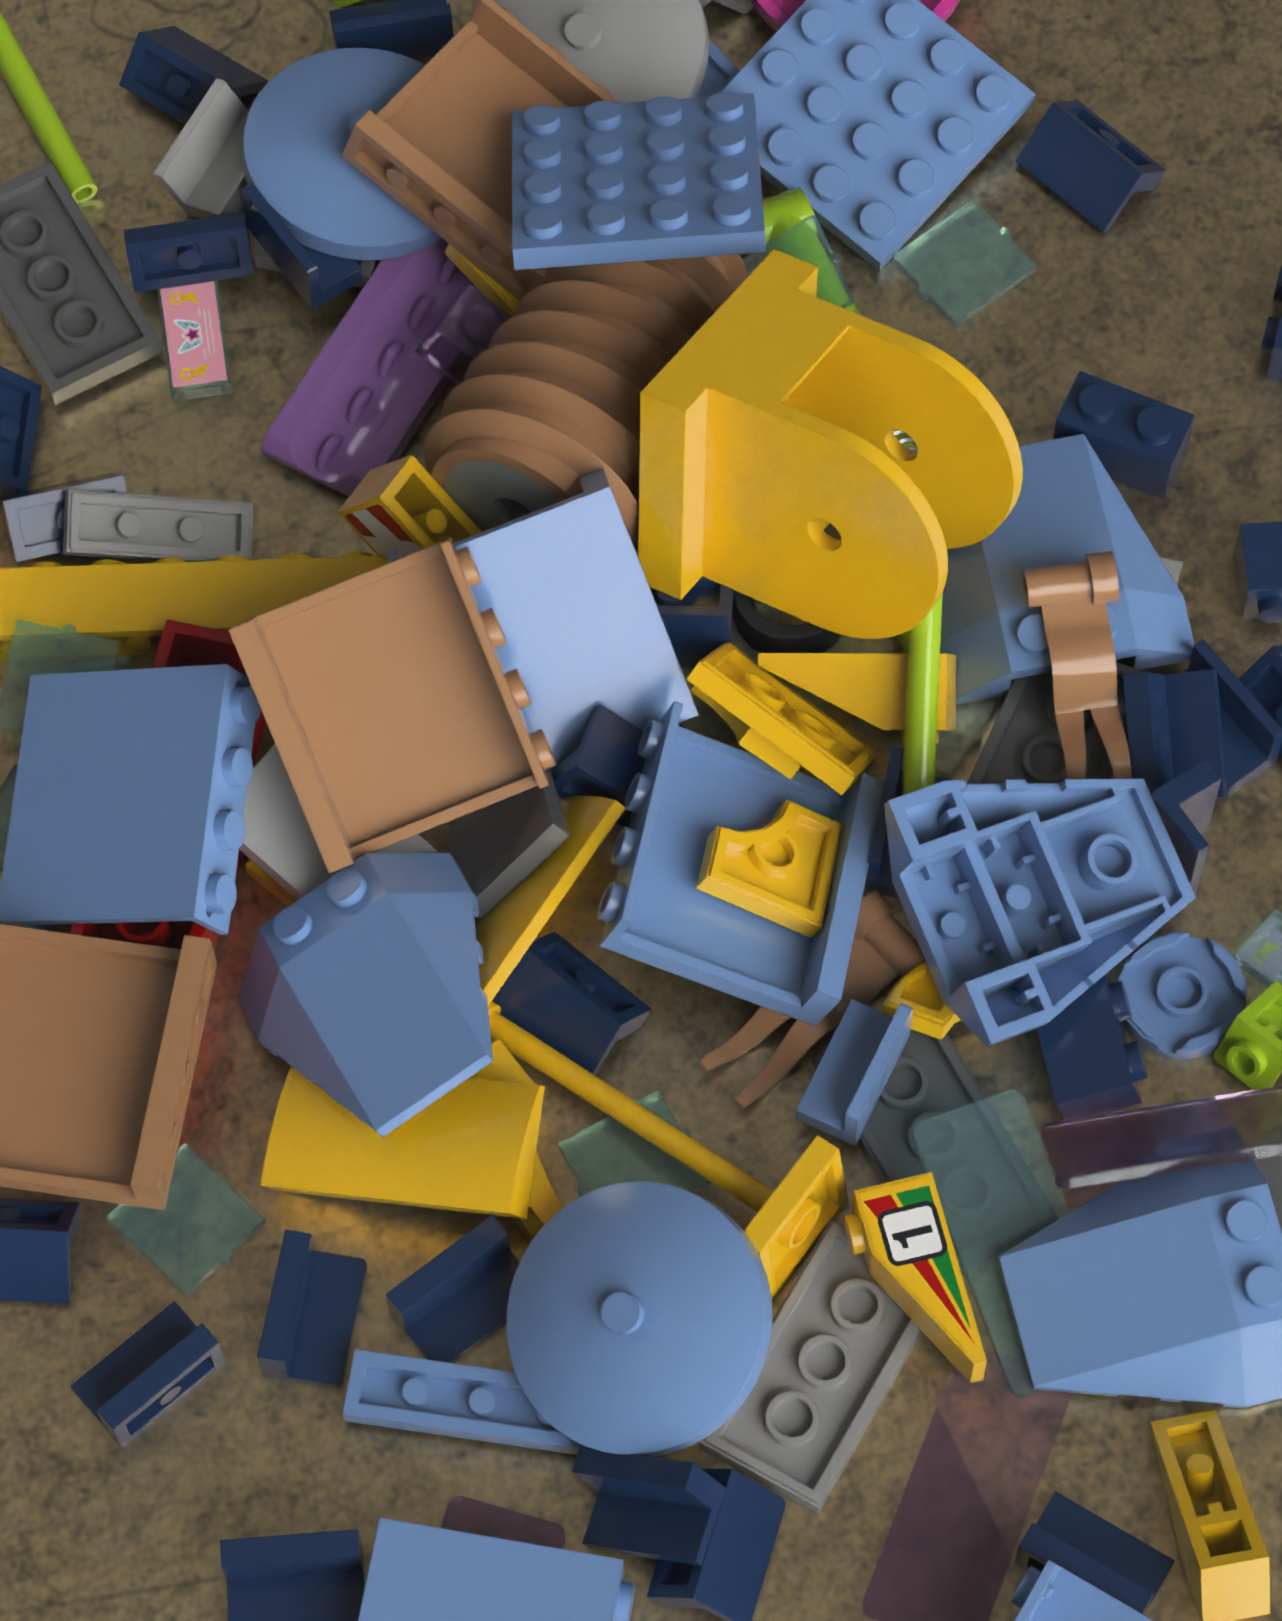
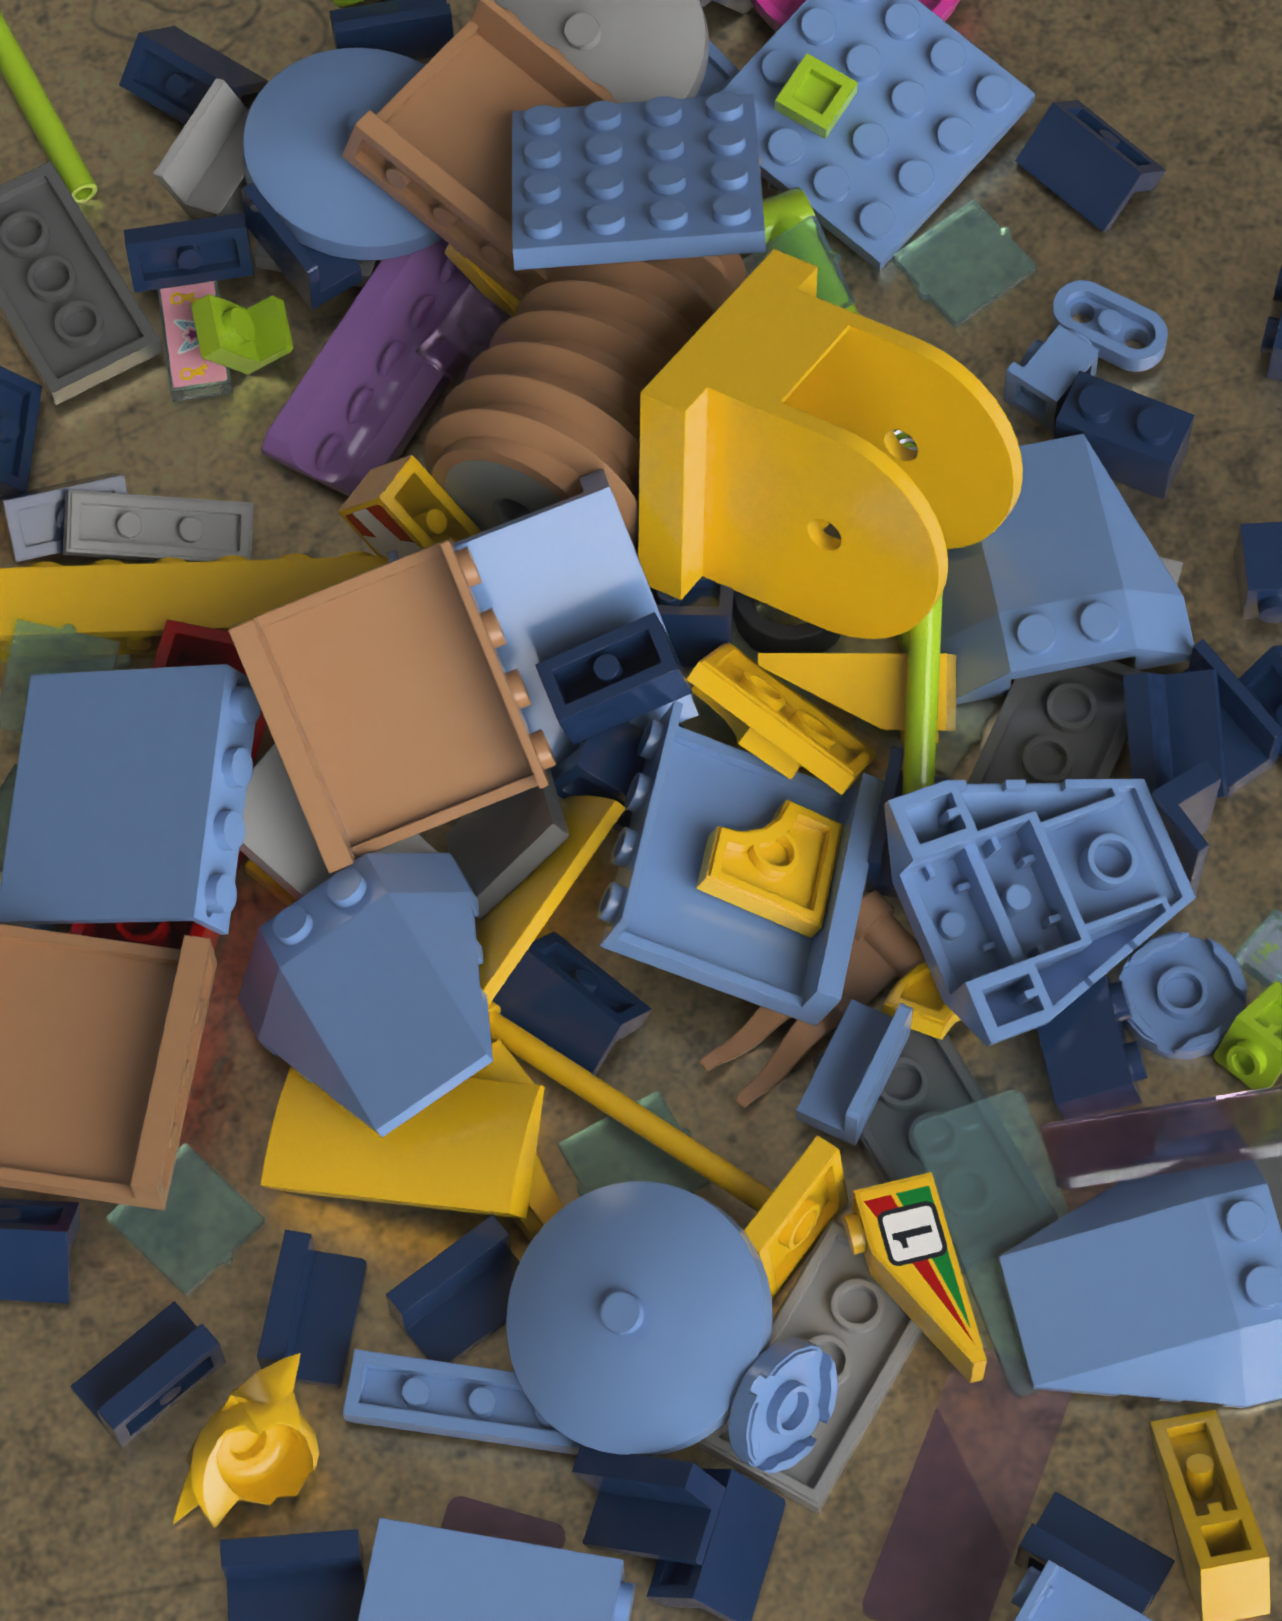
(240, 335): none -> lime bracket
(251, 1447): none -> yellow hair
(613, 678): none -> dark blue brick
(781, 1404): none -> medium blue tile
(816, 95): none -> lime tile
(1047, 374): none -> medium blue brick
(1081, 655): medium nougat flag -> none
(1112, 324): none -> medium blue plate

